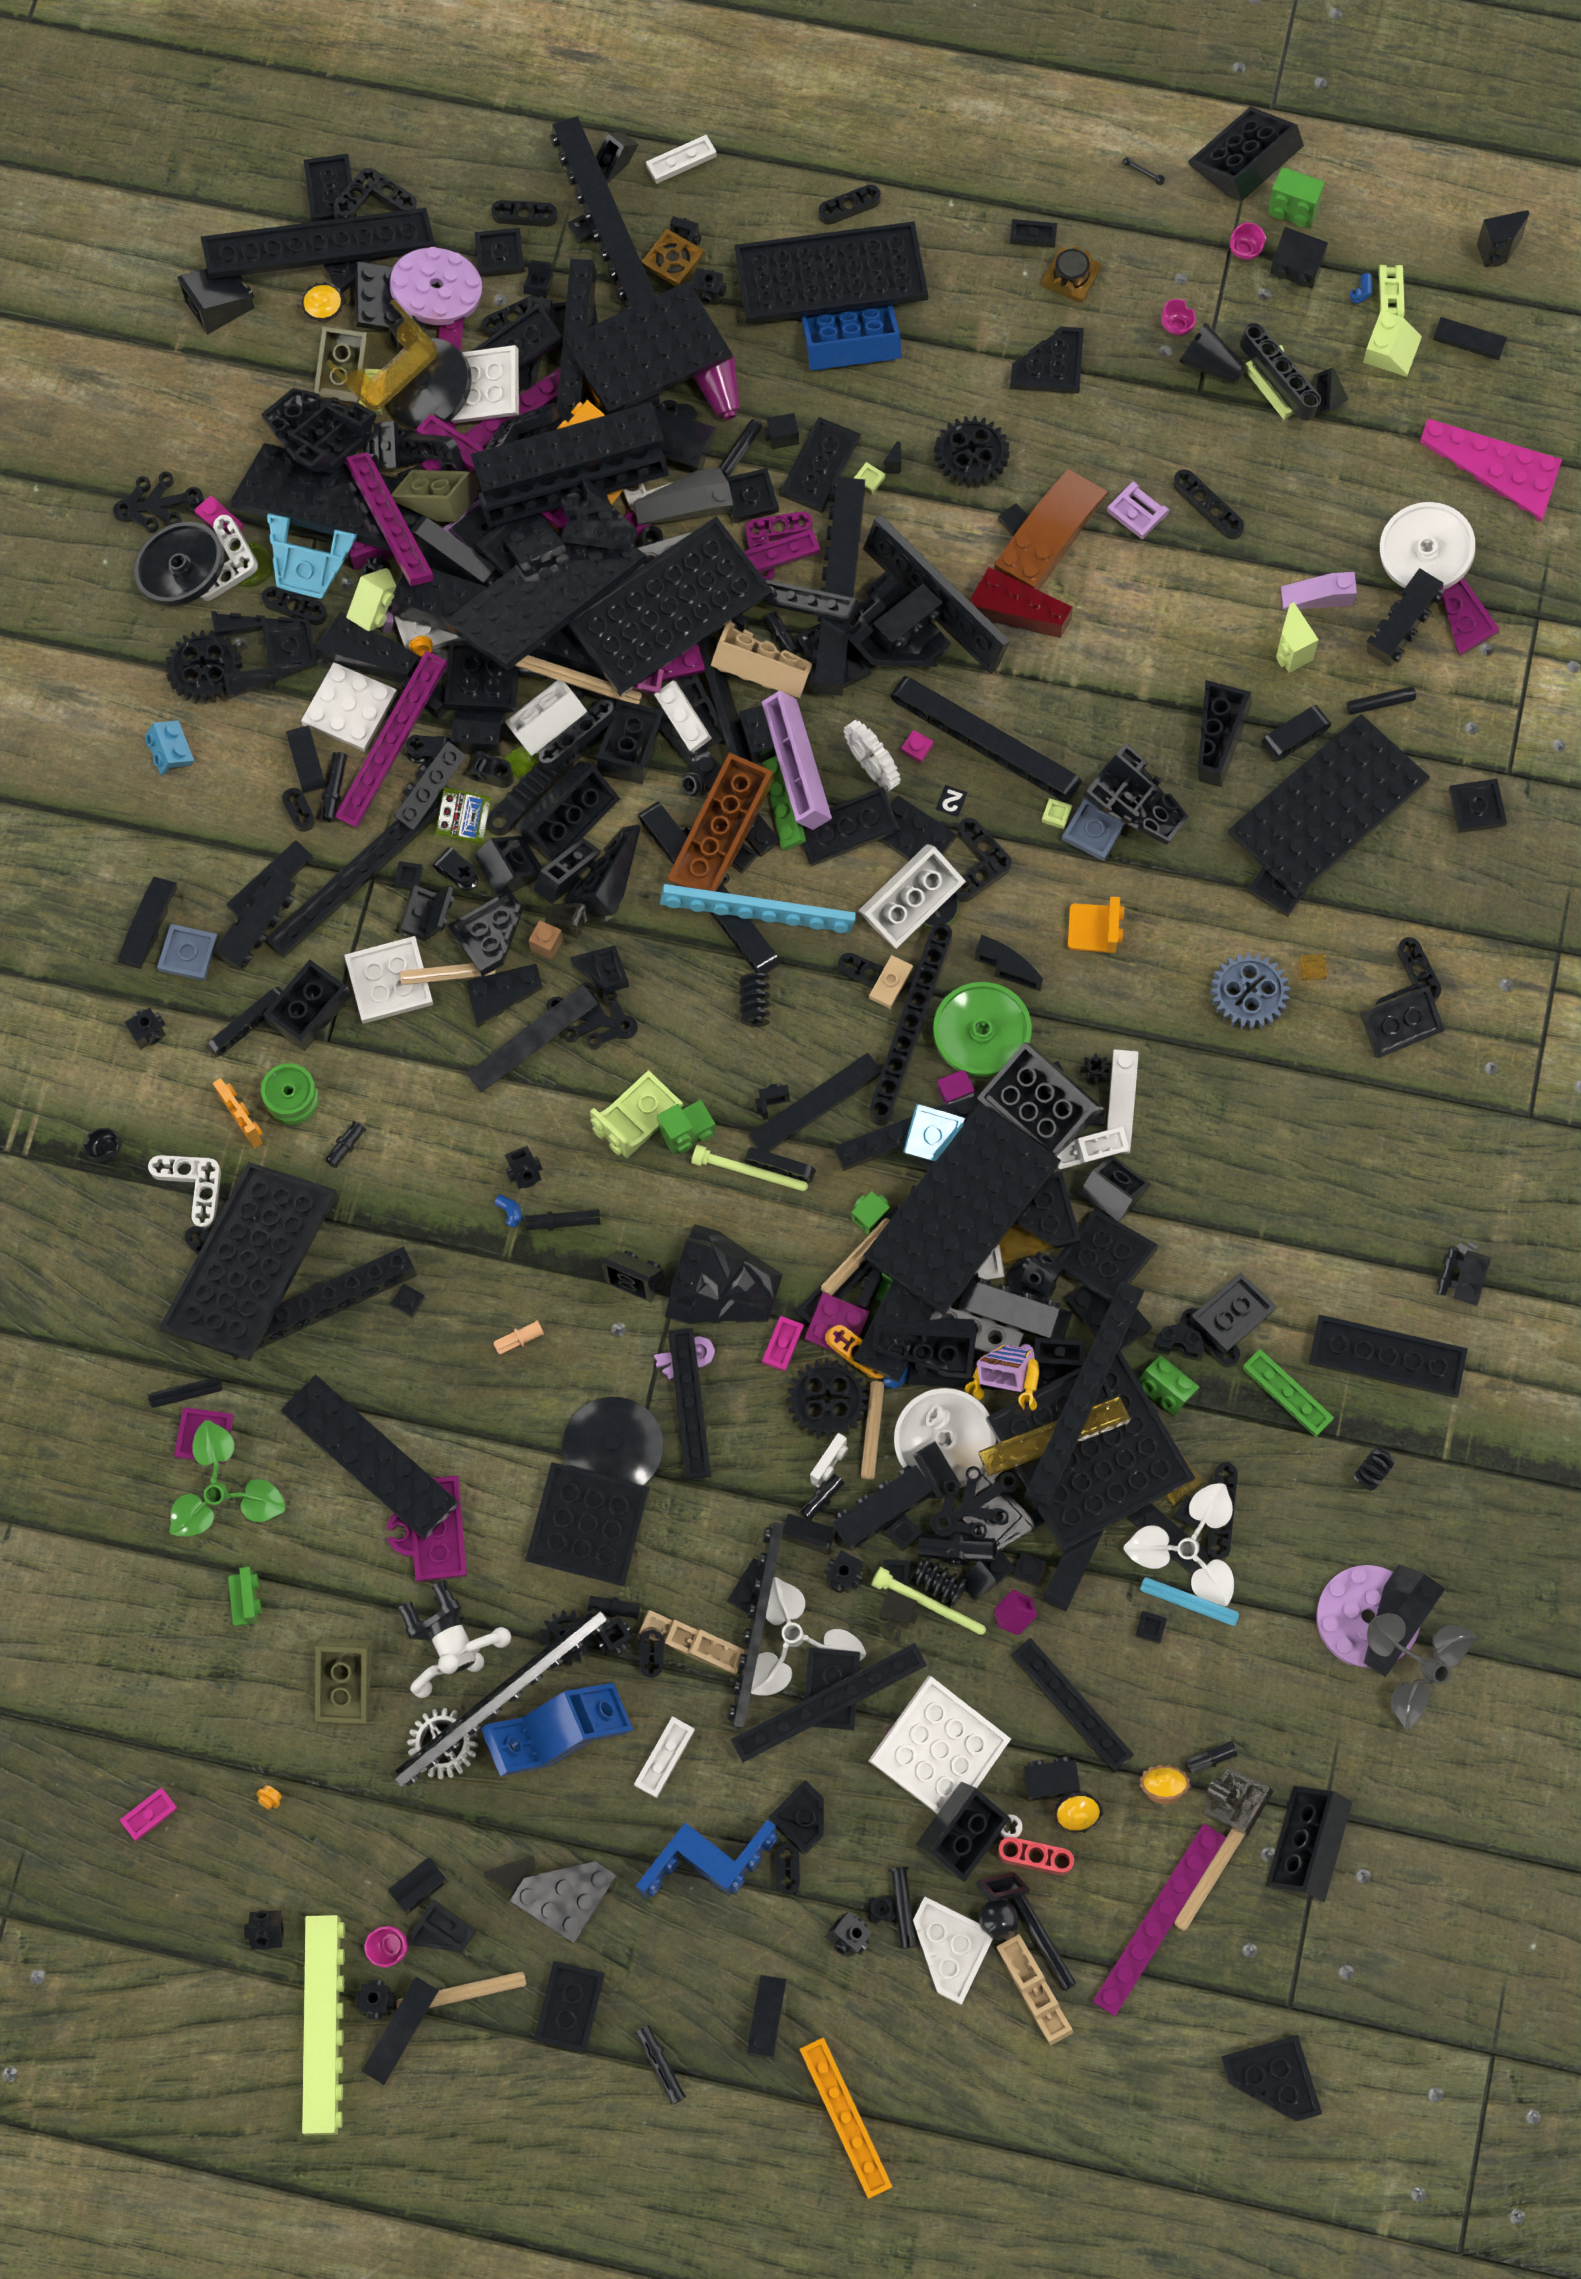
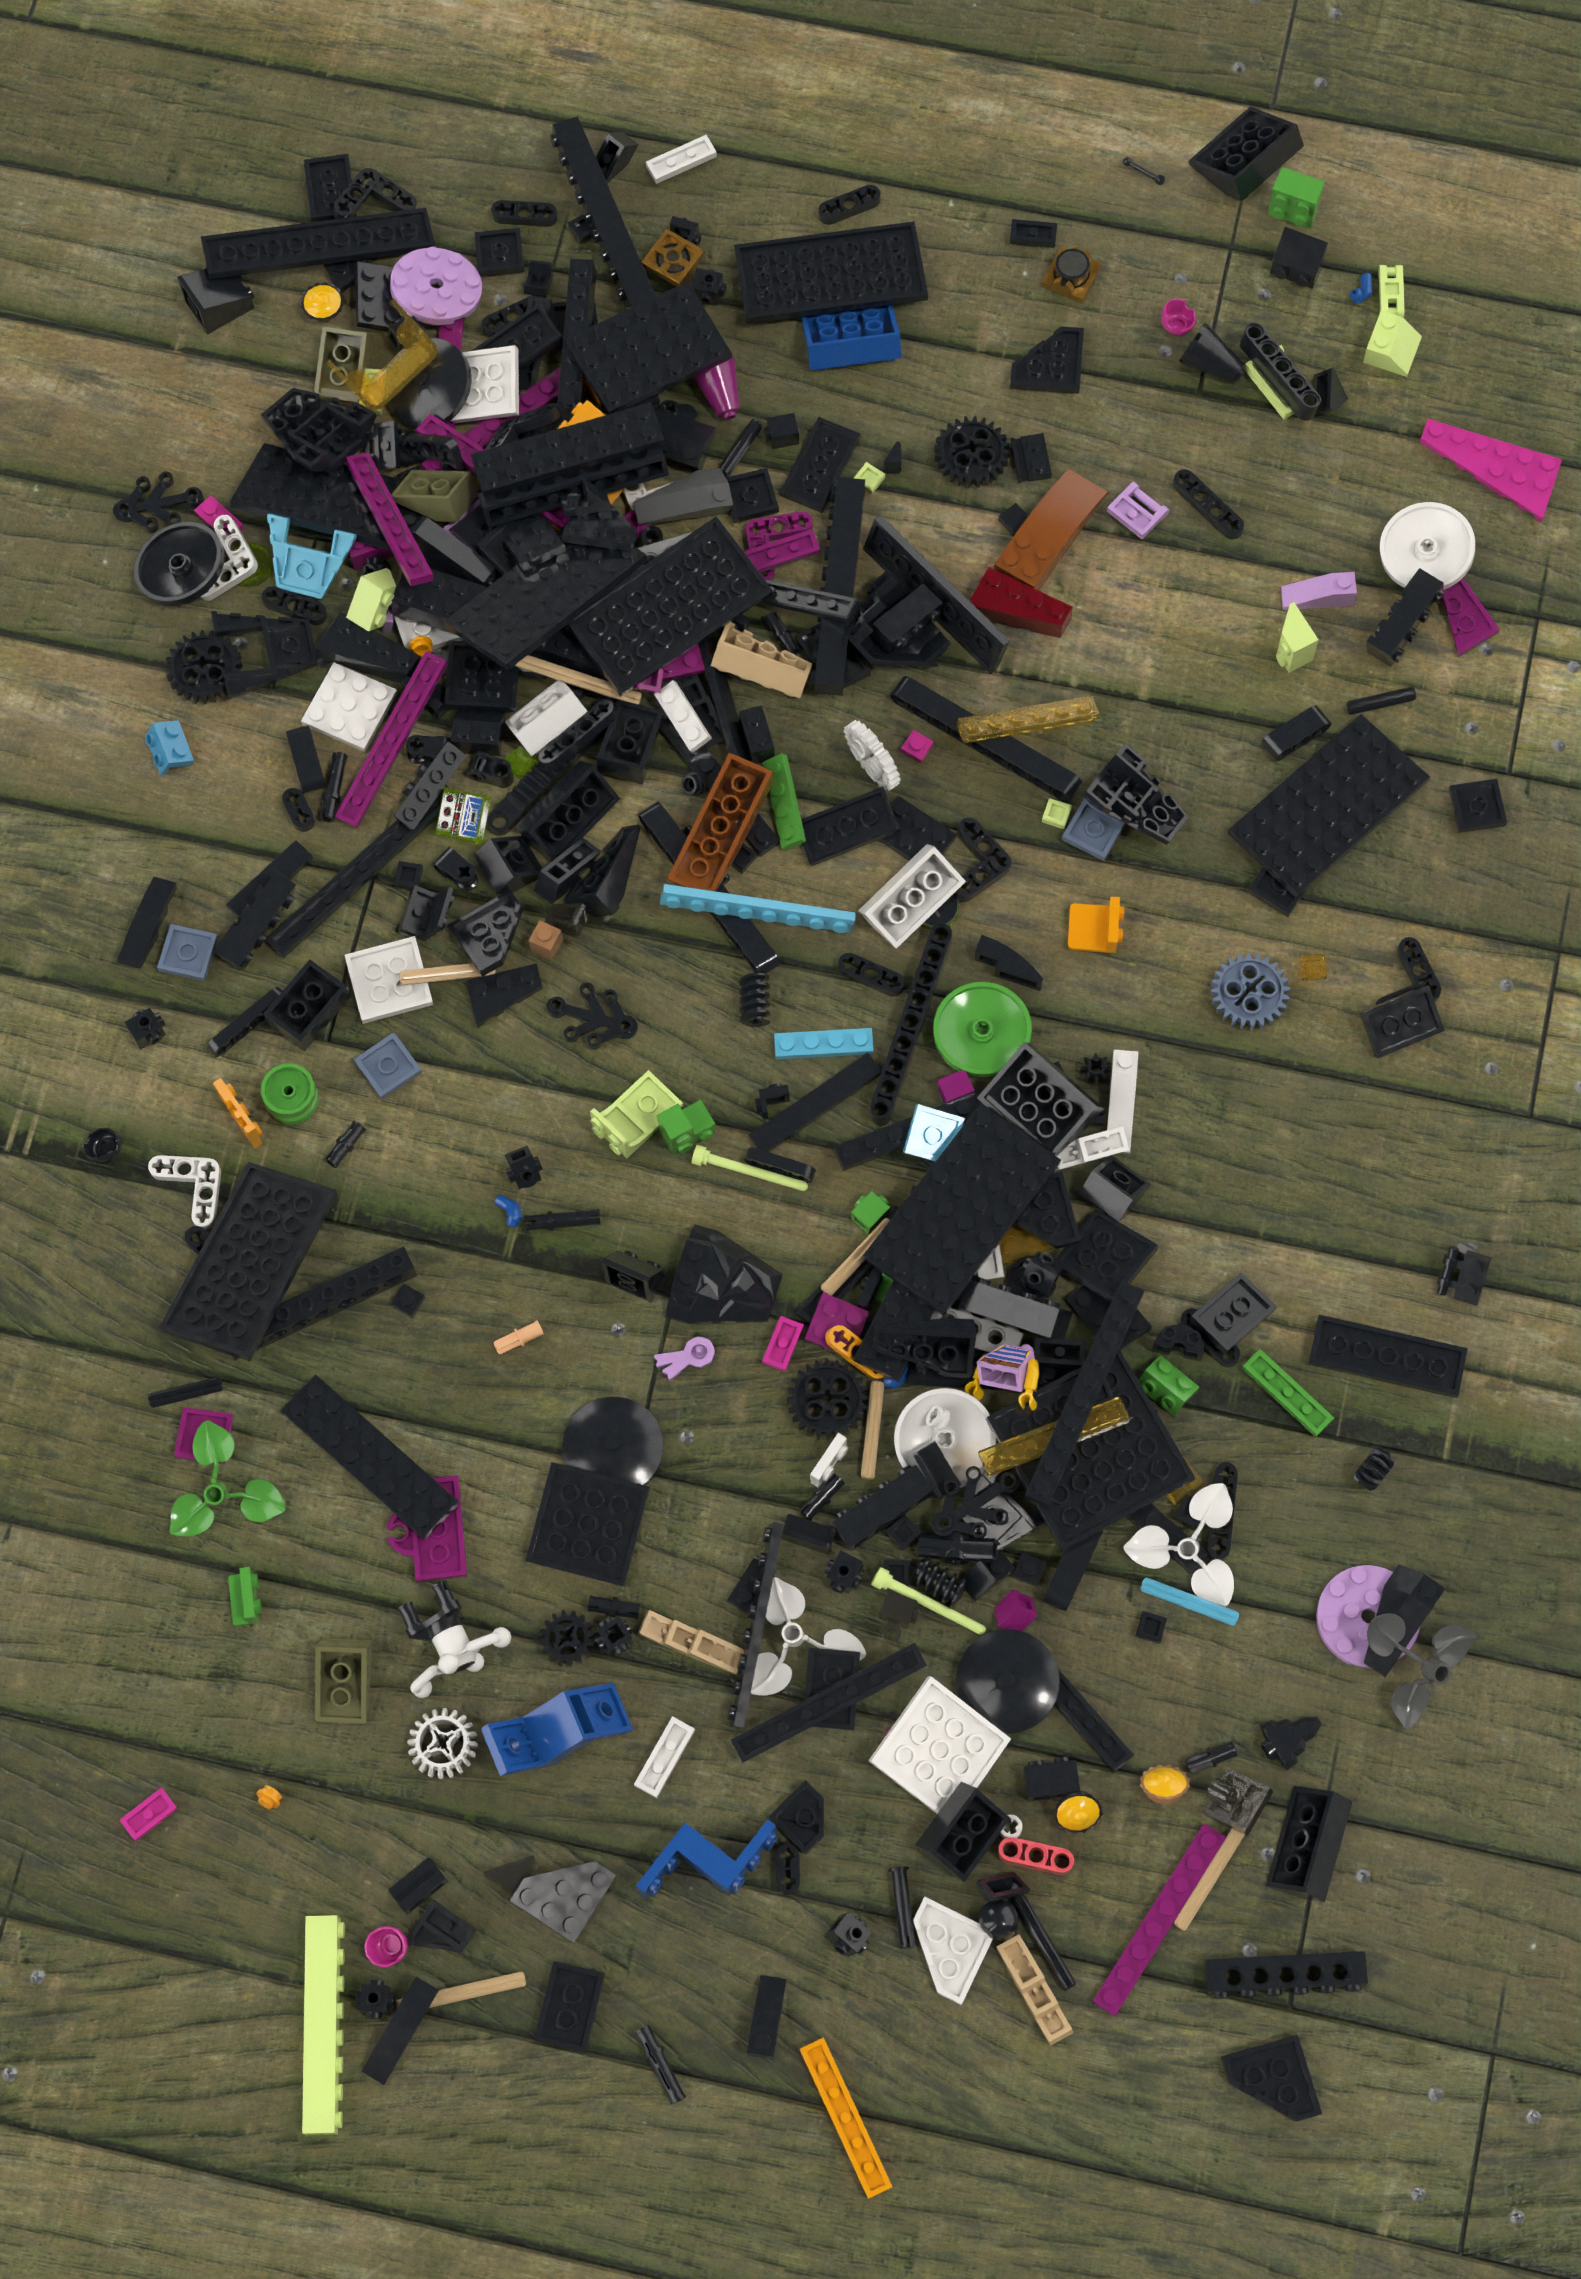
(265, 1929): black brick -> none
(387, 1065): none -> sand blue plate
(490, 1705): plate -> none
(532, 1038): black tile -> none
(602, 968): black wing -> none
(657, 1652): black beam -> none
(689, 1404): black tile -> none
(796, 760): lavender brick -> none
(823, 1043): none -> medium azure plate
(886, 1903): black plate -> none
(891, 982): tan plate -> none
(951, 800): black sticker -> none
(1009, 1680): none -> black dish
(1027, 719): none -> clear yellow plate
(1031, 458): none -> black plate
(1222, 724): black wedge -> none
(1247, 241): dark pink hair -> none
(1288, 1739): none -> black rock
(1352, 1962): none -> black brick
(1469, 338): black tile -> none
(1501, 237): black slope -> none

